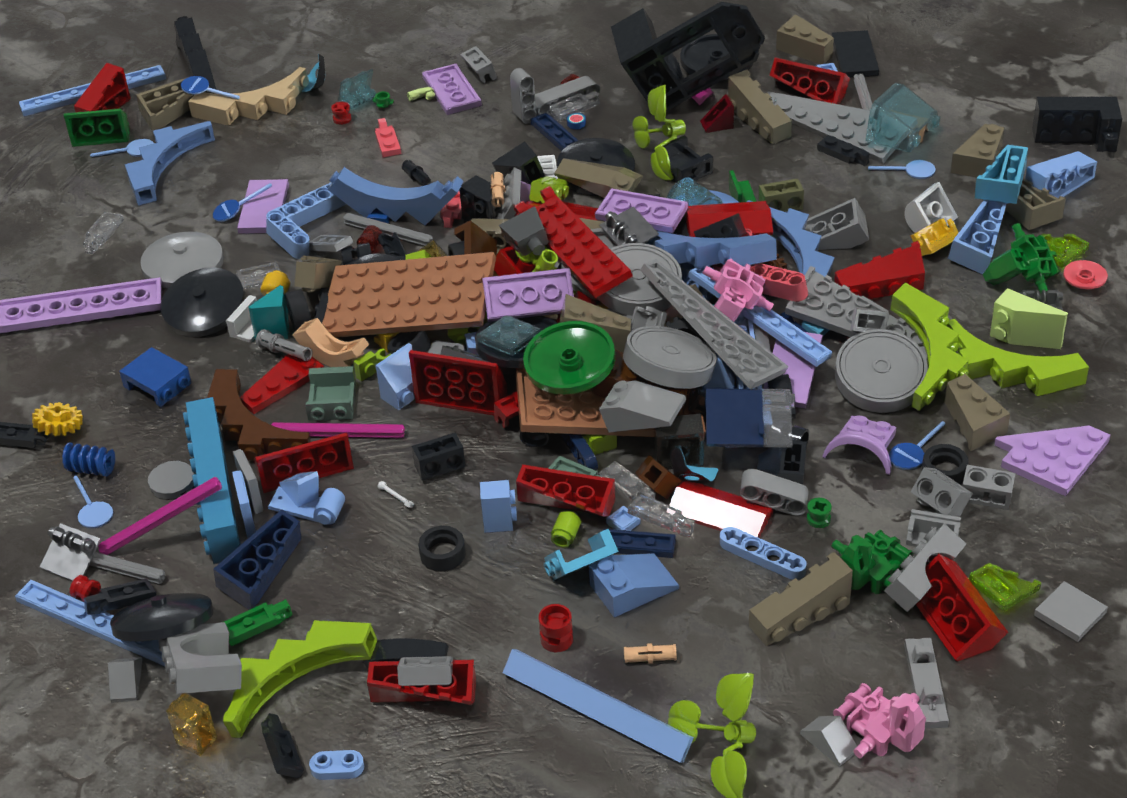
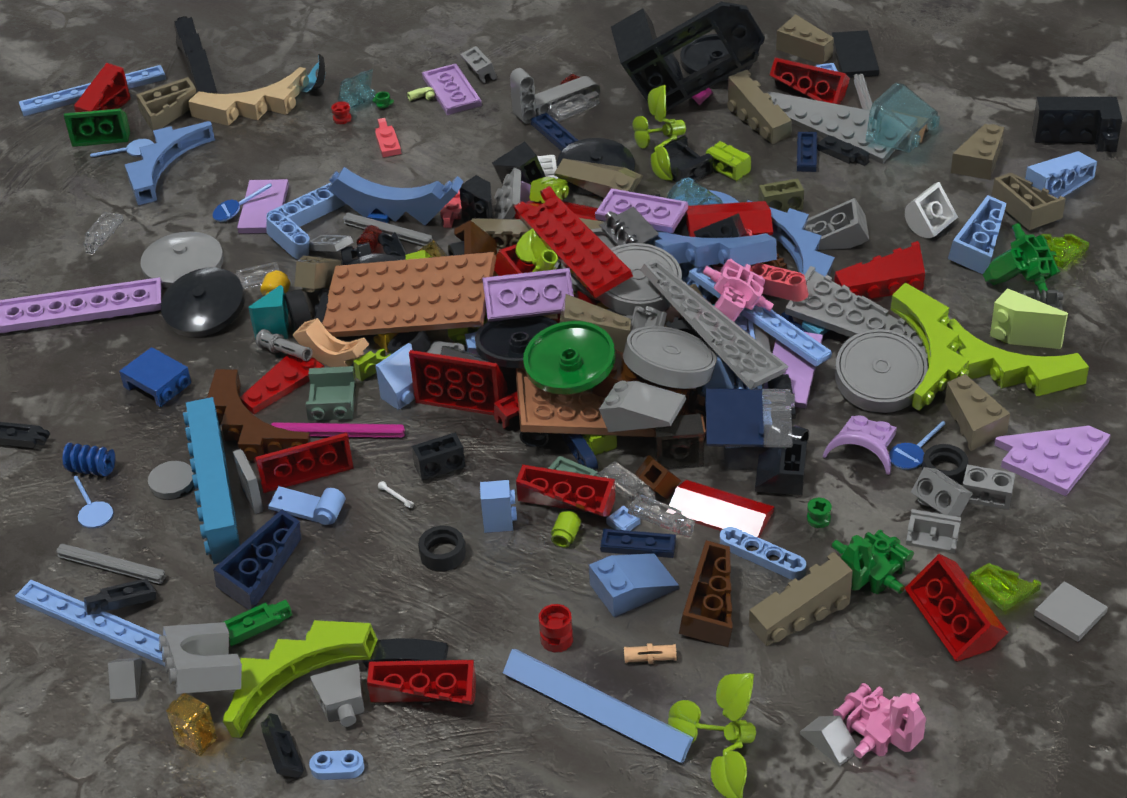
(57, 419): yellow gear -> none
(69, 551): hinge -> none
(83, 587): red wheel -> none
(160, 516): dark pink axle -> none
(161, 617): black dish -> none
(199, 84): blue piece -> none
(240, 323): white panel -> none
(244, 503): light blue tile -> none
(302, 487): light blue slope -> none
(340, 693): none -> light grey torso
(415, 172): black axle -> none
(425, 671): light grey slope -> none
(497, 189): light nougat pin -> none
(508, 335): clear light blue plate -> none
(525, 233): dark grey torso -> none
(576, 121): tile -> none
(601, 545): medium azure panel -> none
(690, 473): black piece -> none
(709, 600): none -> reddish brown wedge
(720, 116): dark red slope -> none
(730, 161): none -> lime brick
(740, 190): green panel -> none
(774, 492): light grey beam -> none
(807, 152): none -> dark blue tile
(868, 319): light grey slope -> none
(912, 583): light grey arch -> none
(917, 169): light blue piece -> none
(926, 681): light grey hinge -> none
(935, 236): yellow hinge -> none
(1004, 177): medium azure wedge -> none
(1085, 274): coral dish -> none

